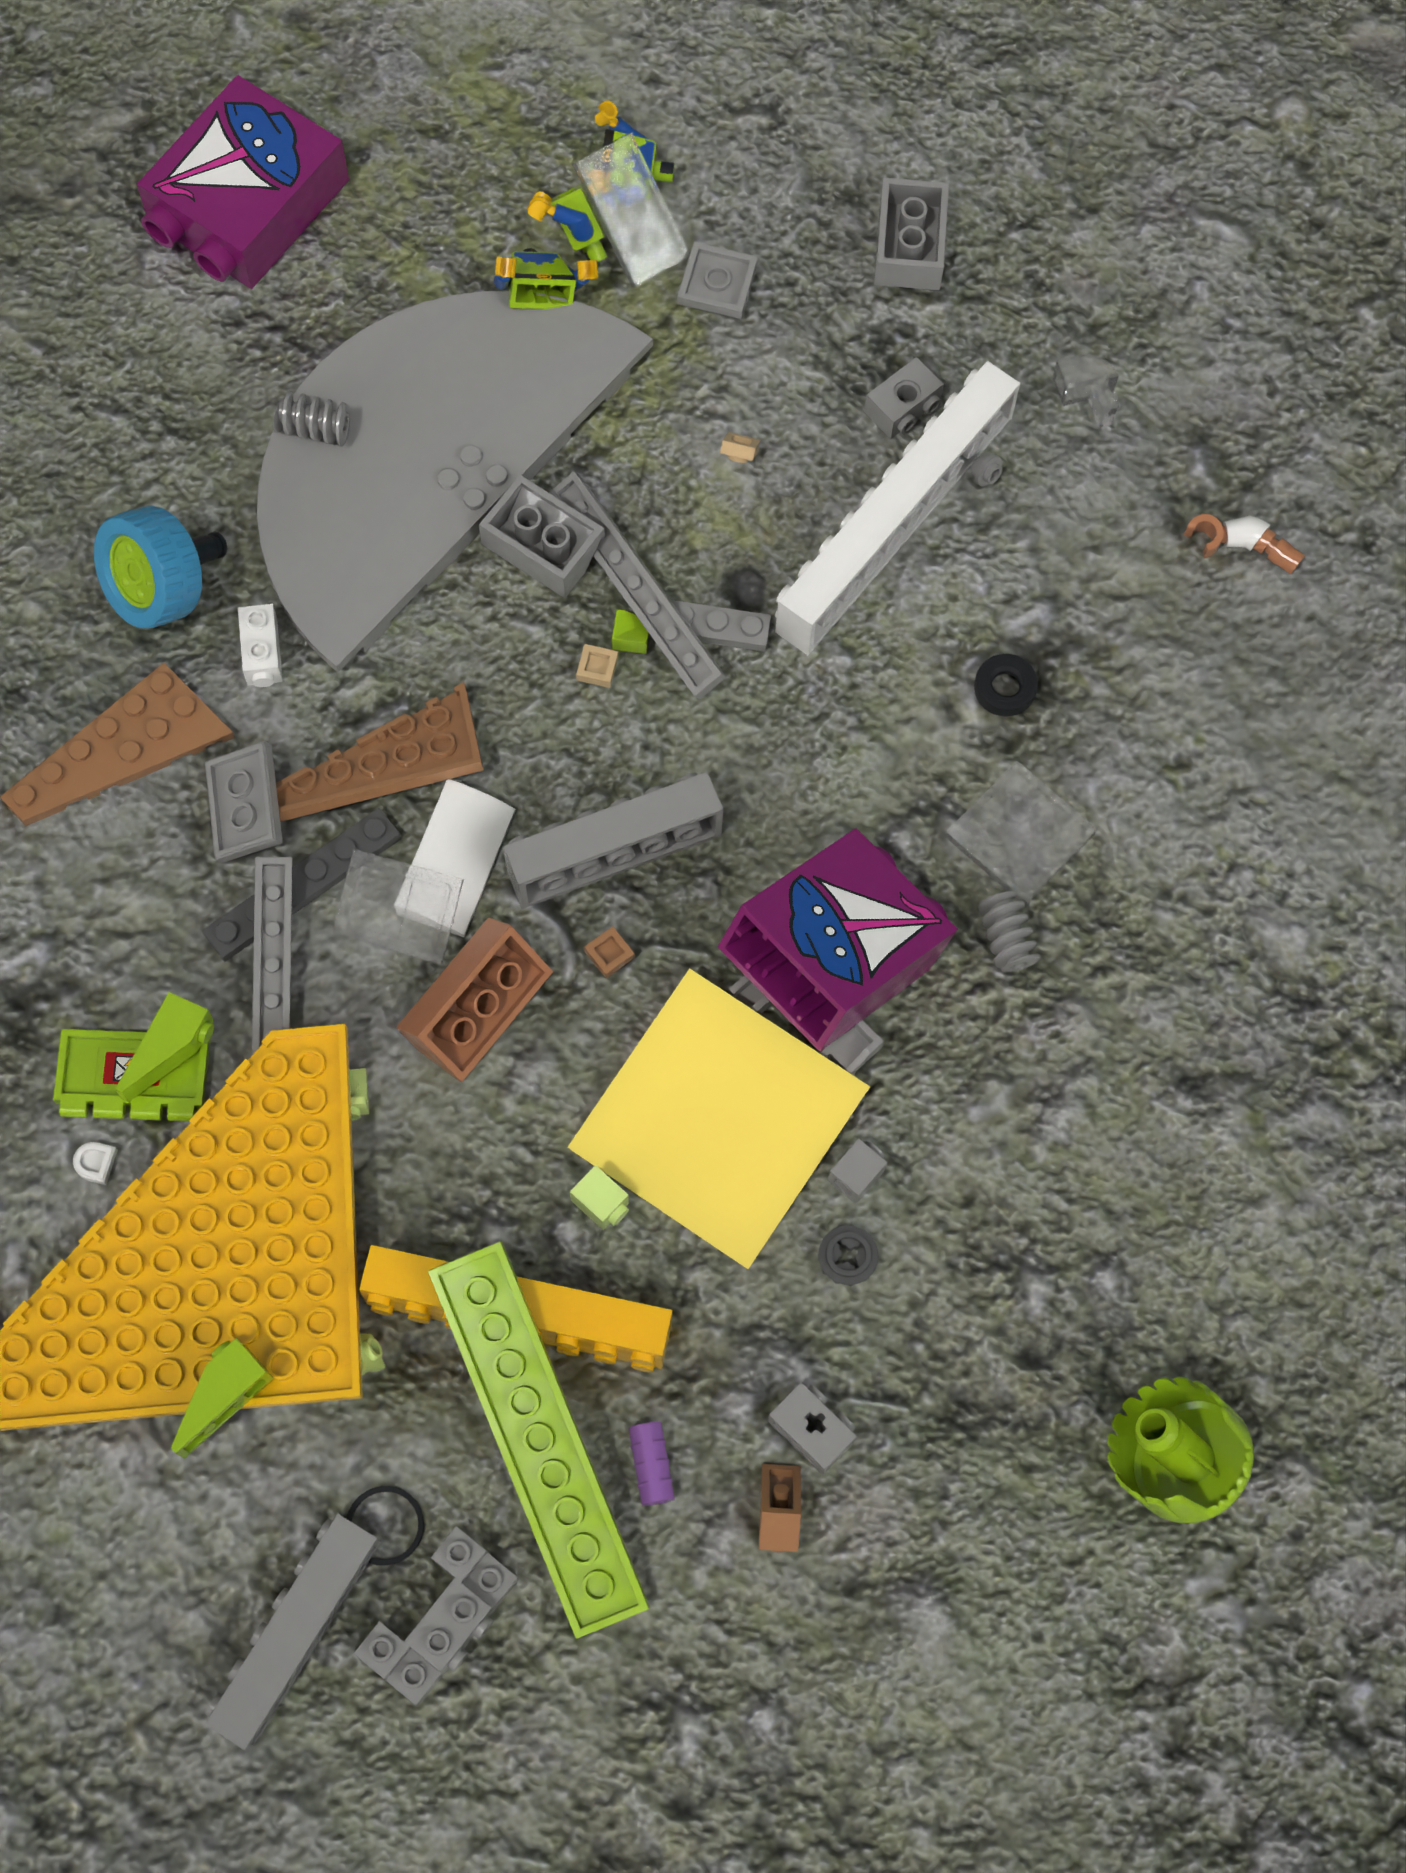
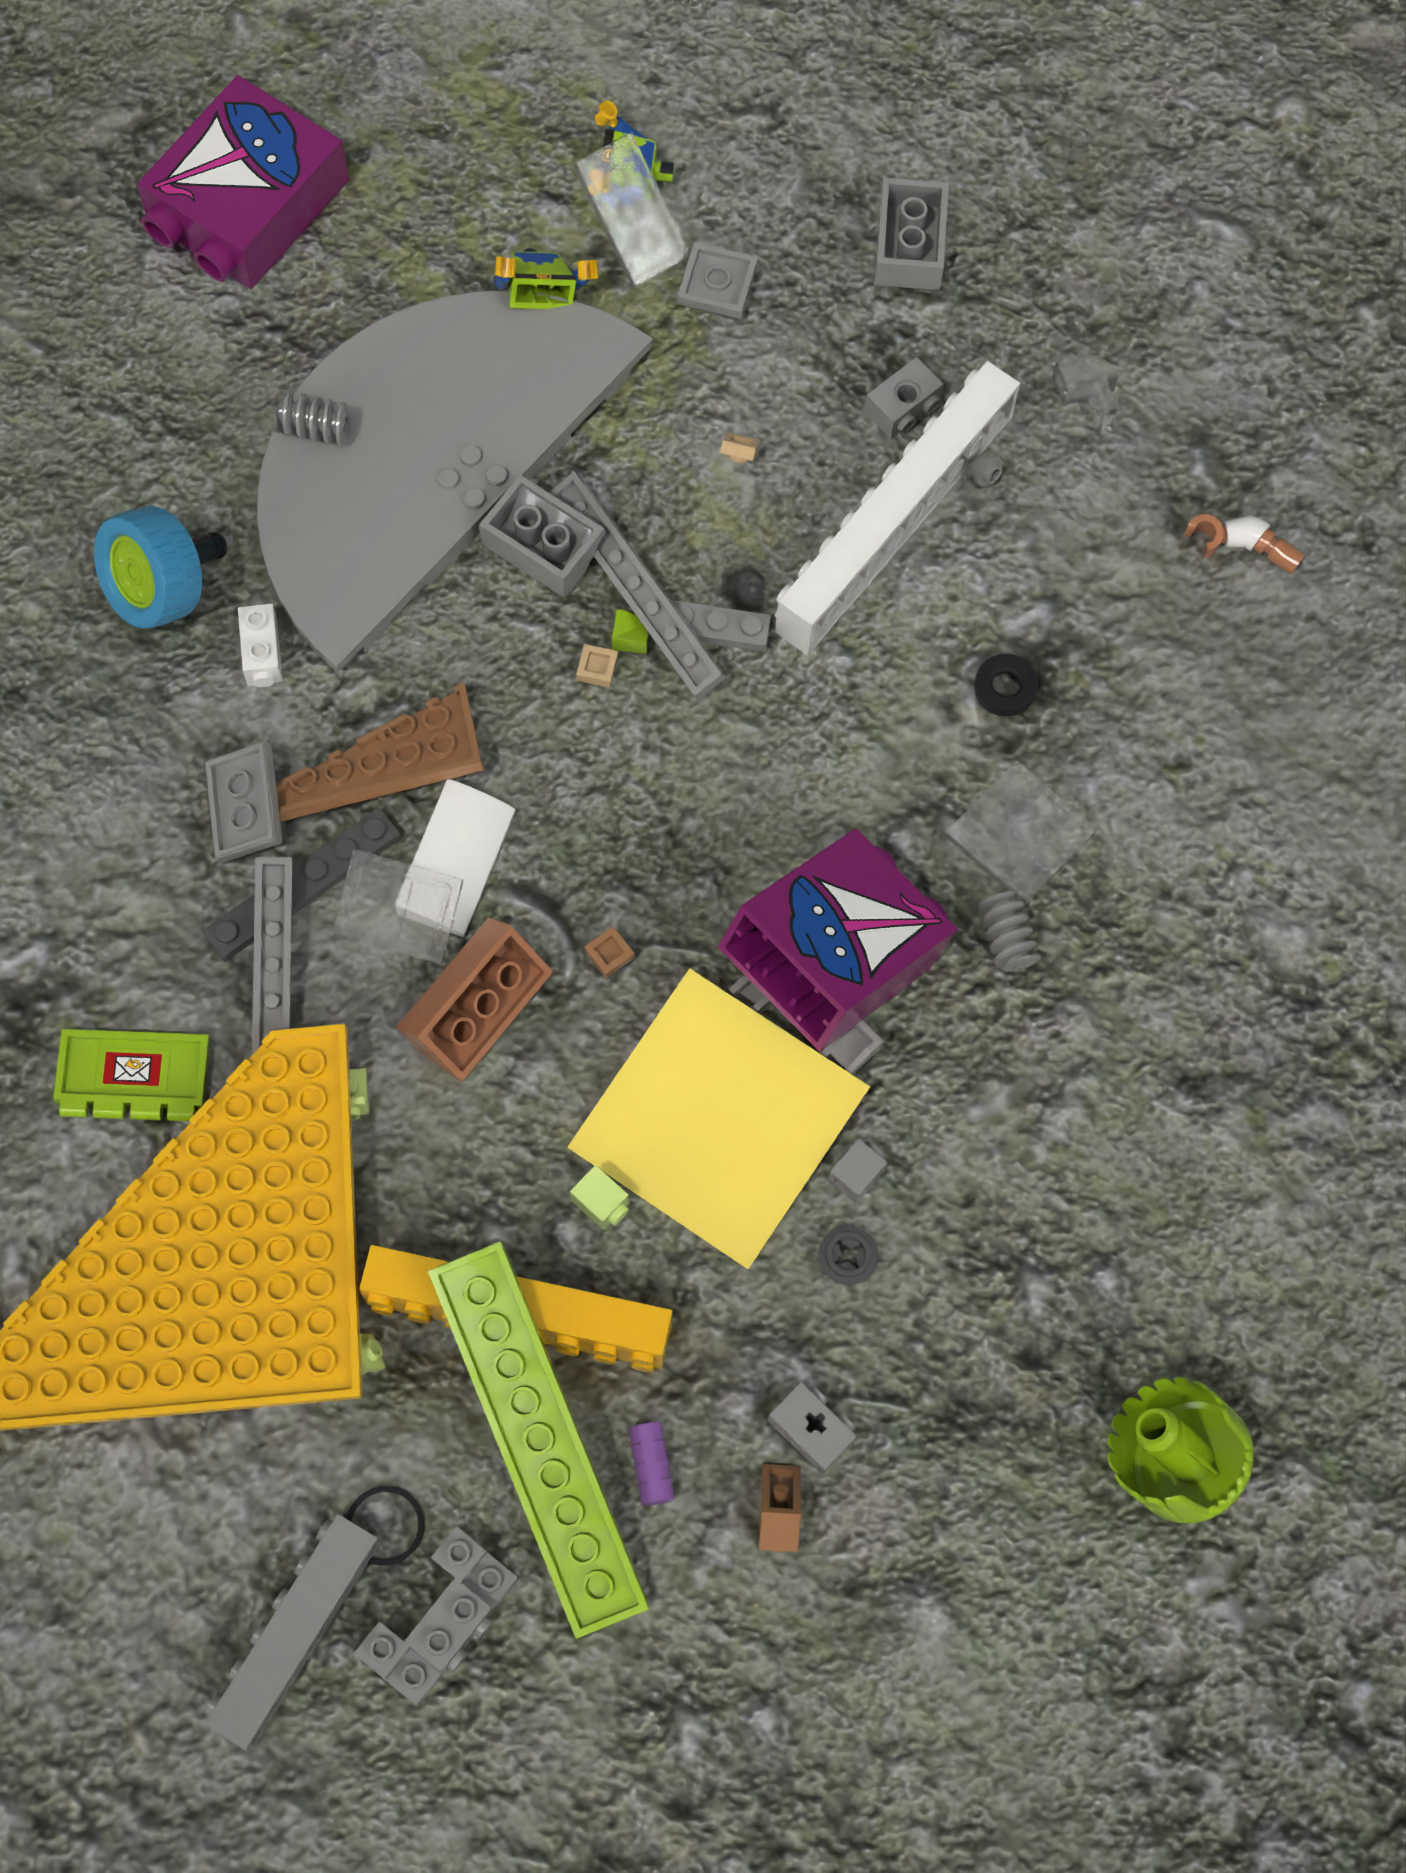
(94, 1162): white tile -> none
(126, 742): medium nougat wing -> none
(169, 1041): lime slope -> none
(223, 1389): lime slope -> none
(576, 217): torso -> none
(613, 839): light grey brick -> none

